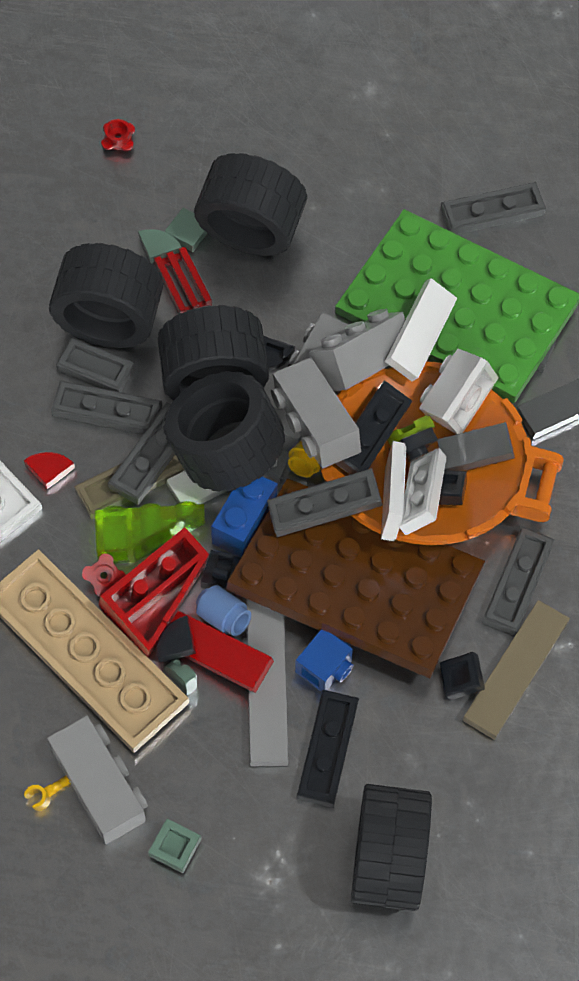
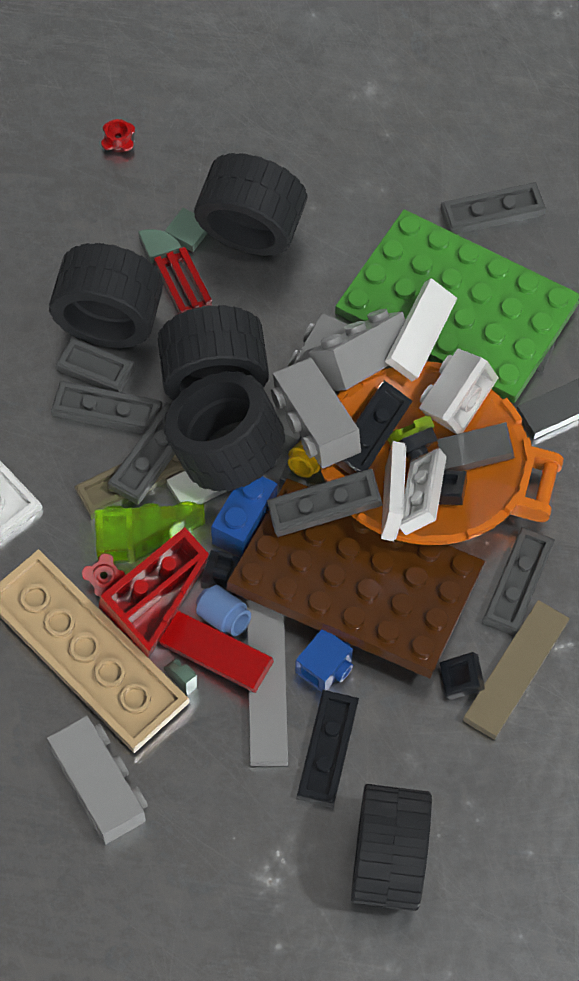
(47, 792): yellow hand -> none
(49, 467): red tile -> none
(174, 845): sand green plate -> none
(176, 641): black tile -> none
(277, 352): black tile -> none

